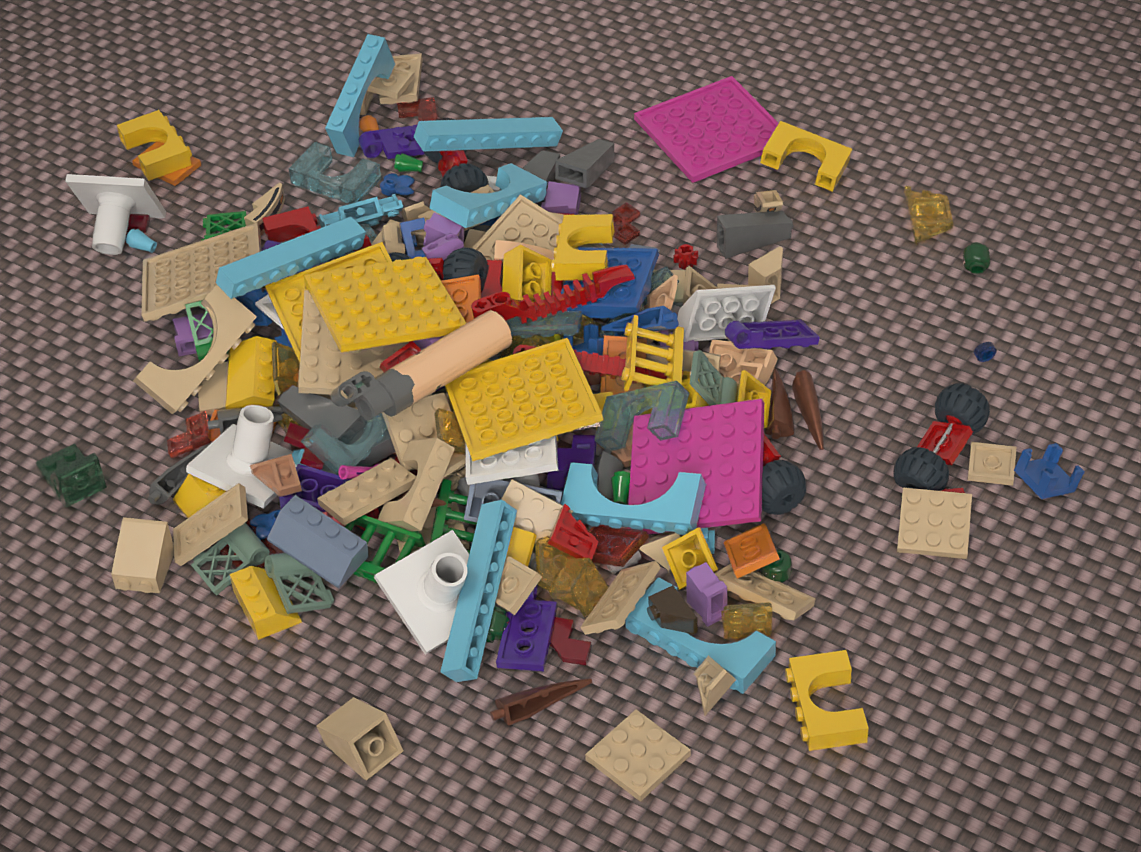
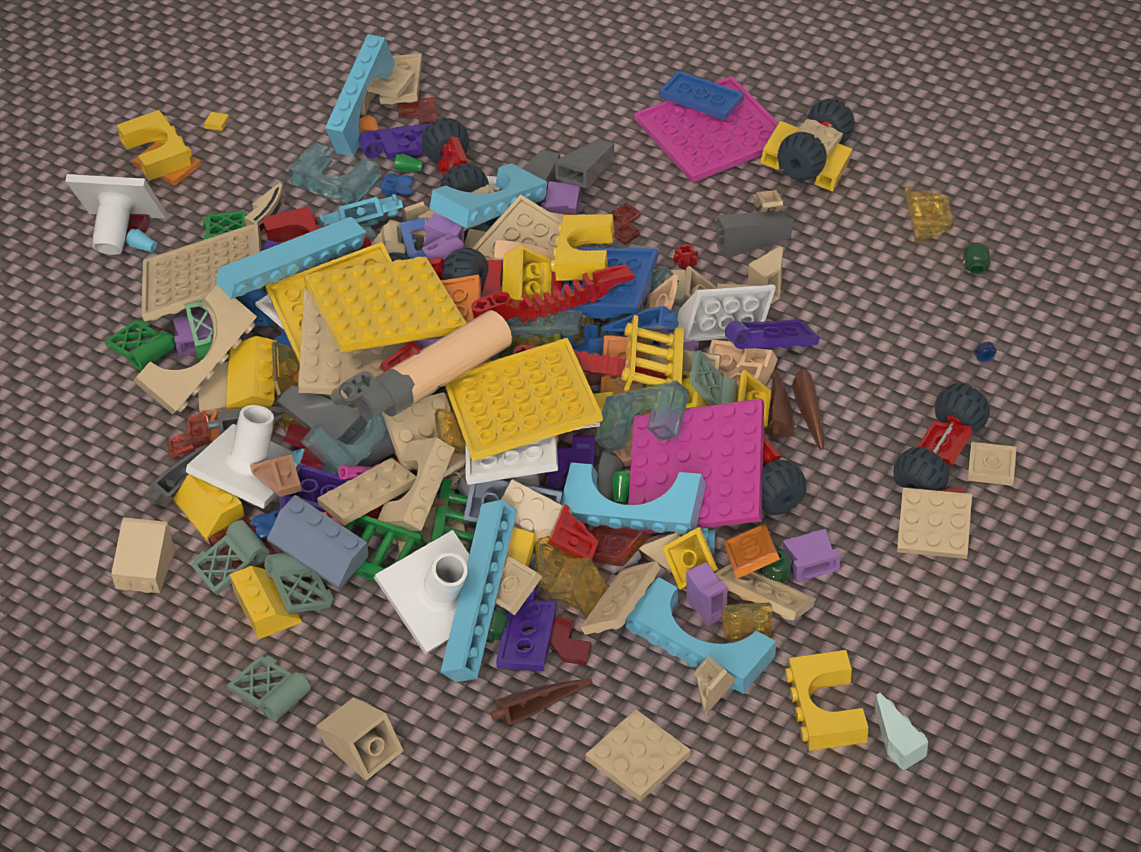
(72, 474): clear green bracket -> none
(145, 350): none -> green piece
(210, 524): tan plate -> none
(216, 121): none -> yellow tile
(280, 695): none -> sand green piece
(487, 133): medium azure brick -> none
(672, 611): dark brown slope -> none
(701, 95): none -> blue plate
(806, 150): none -> black plate
(812, 555): none -> medium lavender hips
(900, 738): none -> light aqua slope
(1045, 475): blue panel -> none

